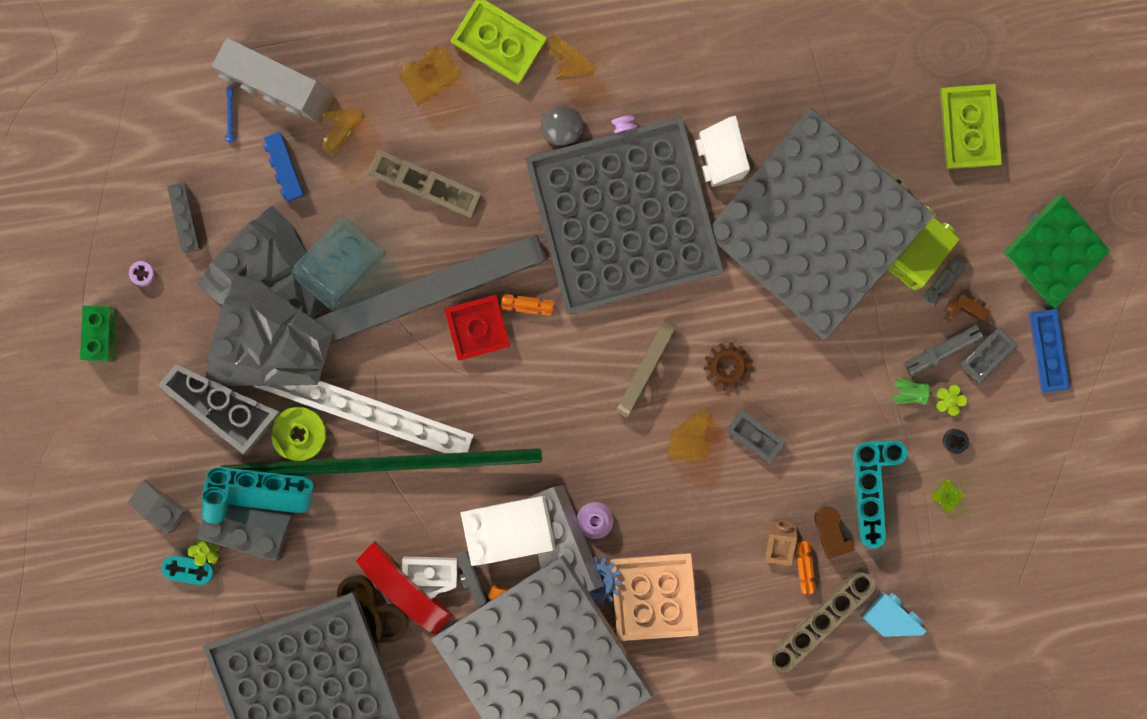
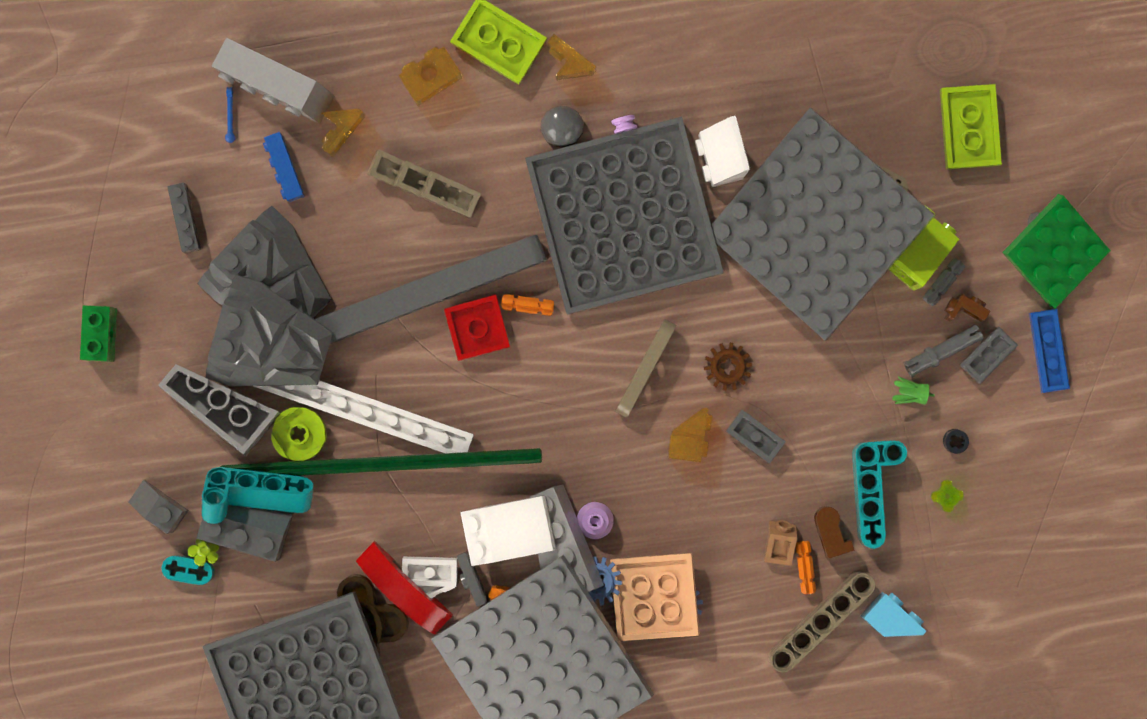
(135, 279): lavender bush -> none
(337, 262): clear light blue brick -> none
(950, 400): lime plant -> none

